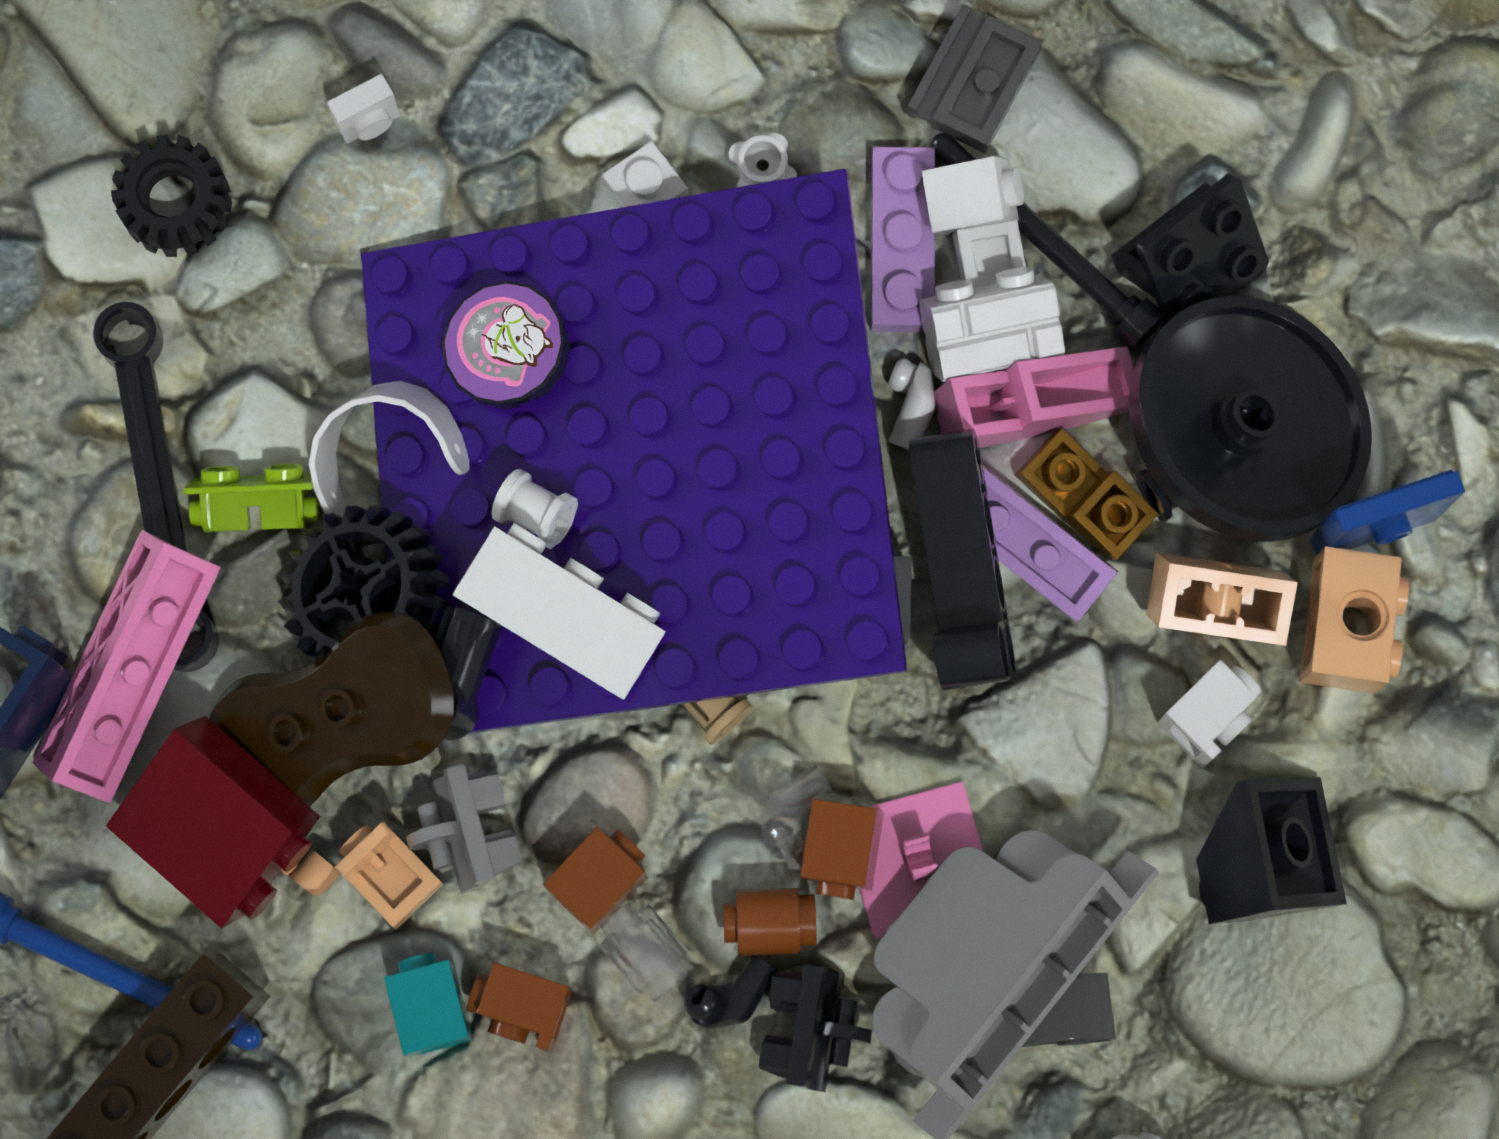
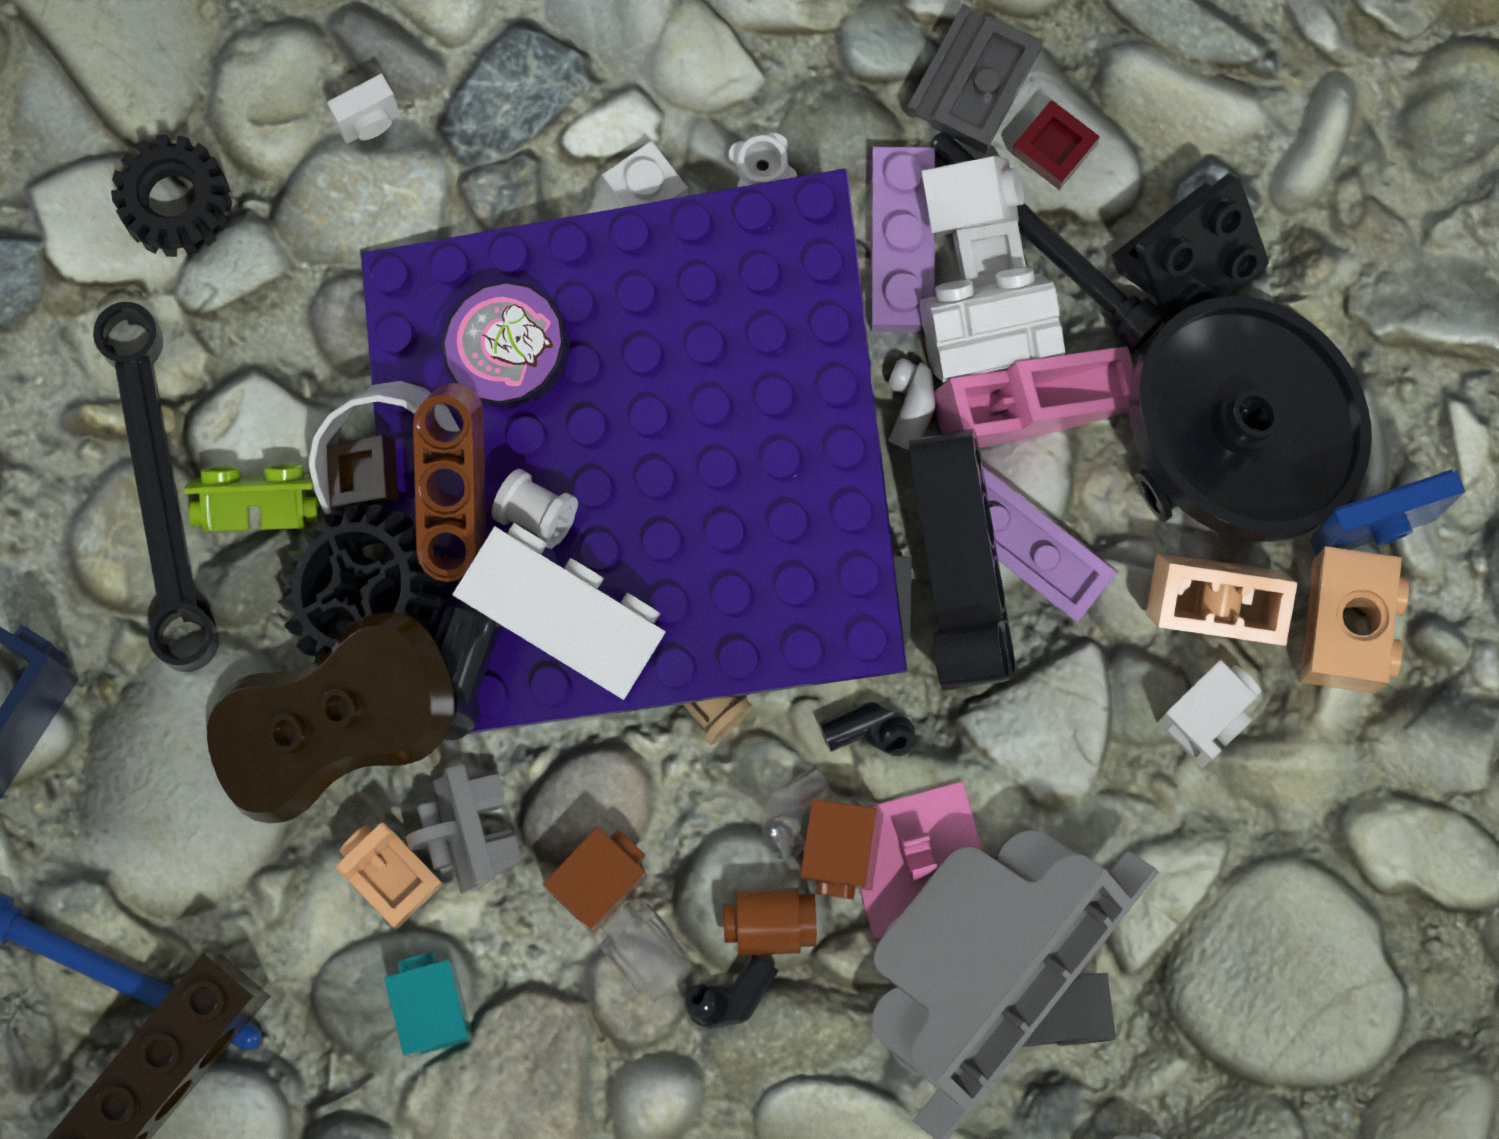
(125, 667): bright pink fence -> none
(214, 822): dark red brick -> none
(314, 873): light nougat hand -> none
(362, 472): none -> dark brown plate
(463, 453): none -> dark orange beam
(520, 1005): dark orange brick -> none
(821, 1028): black hips -> none
(872, 724): none -> black arm
(1055, 144): none -> dark red plate
(1085, 495): pearl gold slope -> none
(1270, 853): black slope -> none

